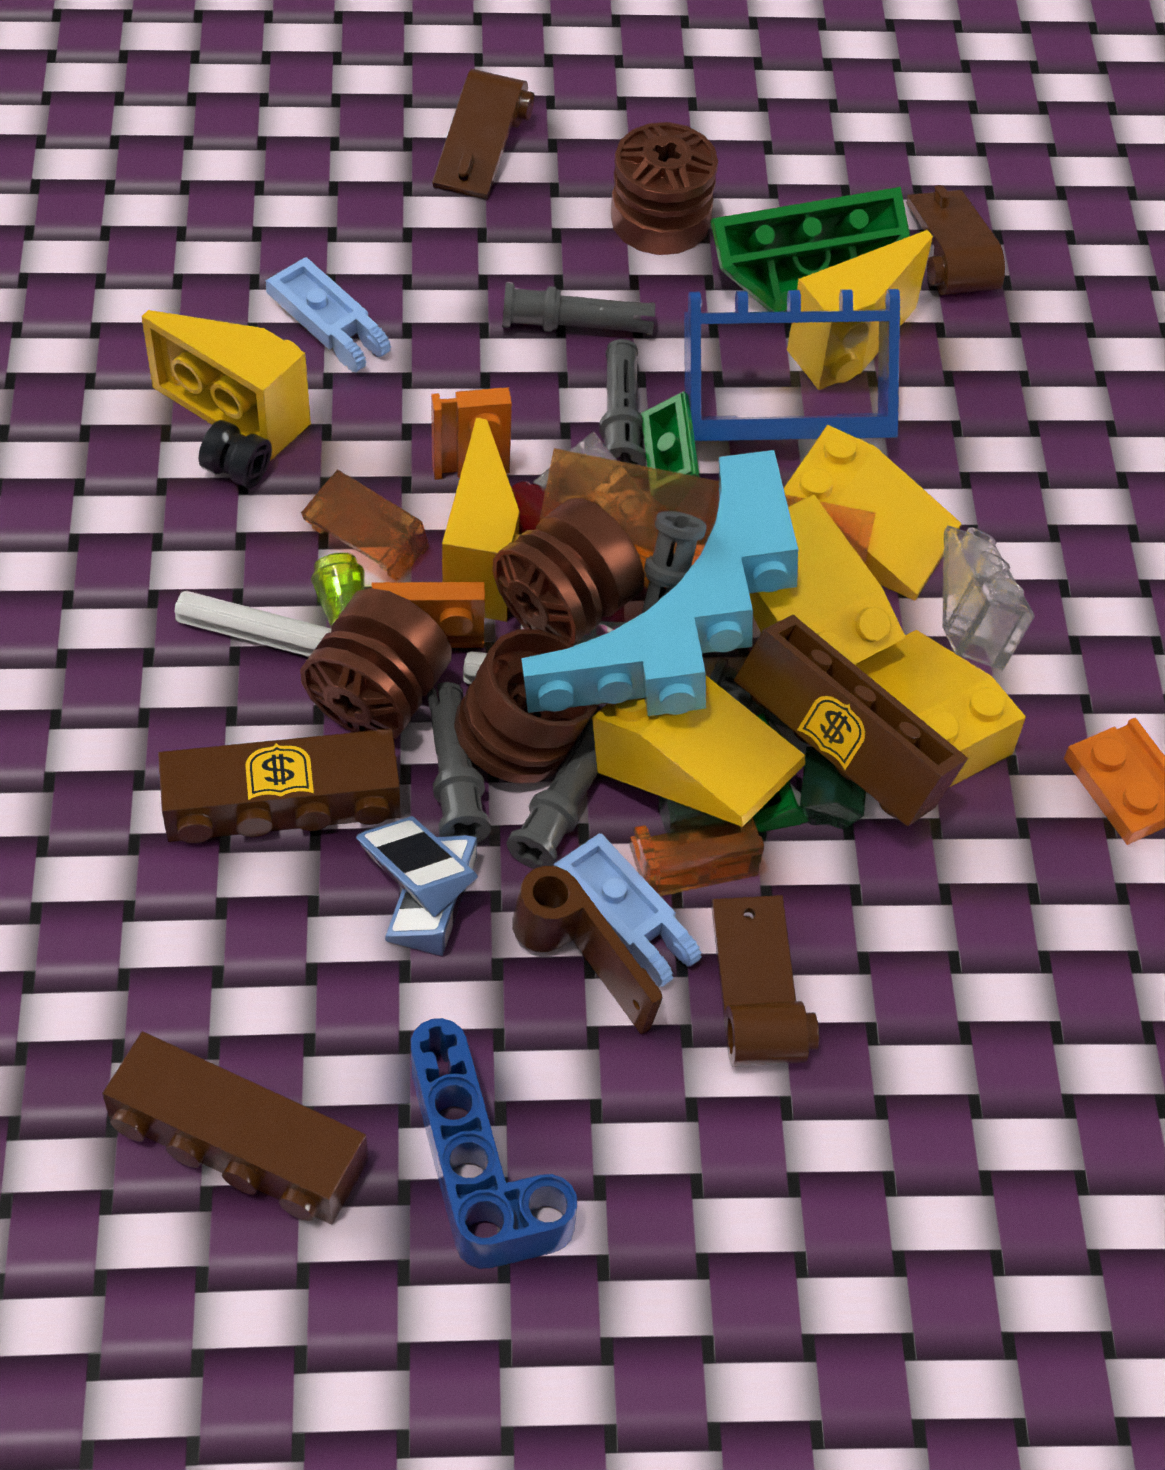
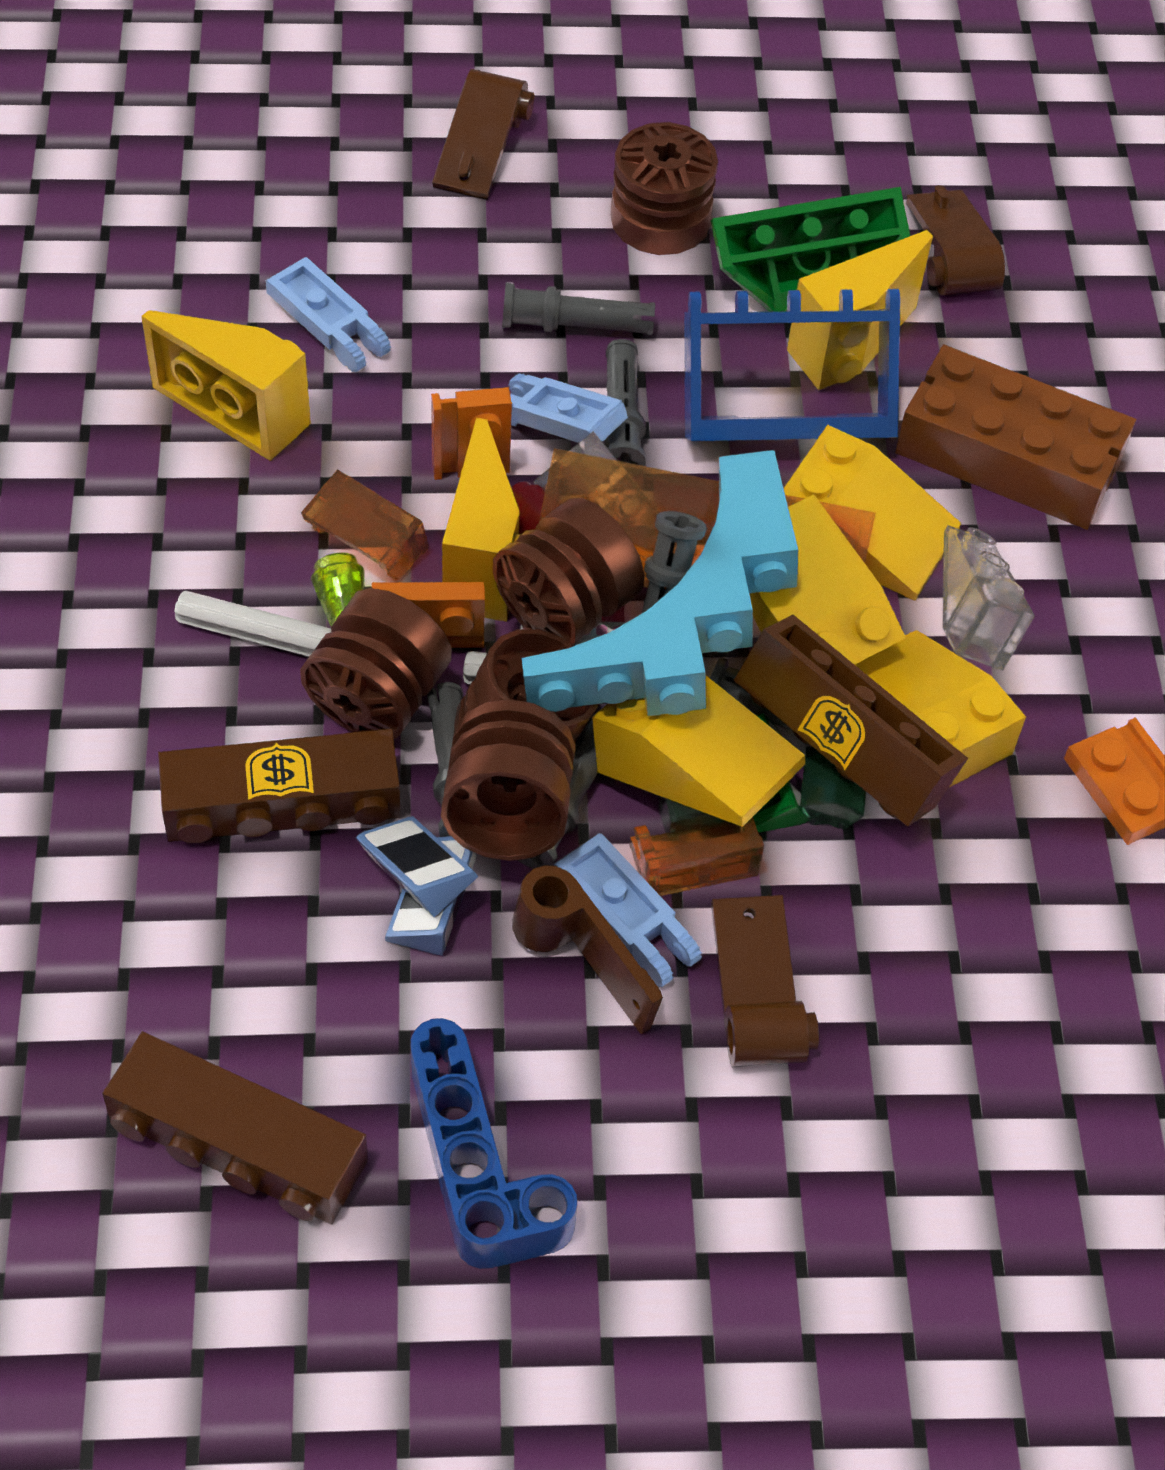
(233, 453): black wheel -> none
(508, 780): none -> copper wheel
(563, 408): none -> light blue hinge
(670, 436): green slope -> none
(1014, 436): none -> dark orange piece

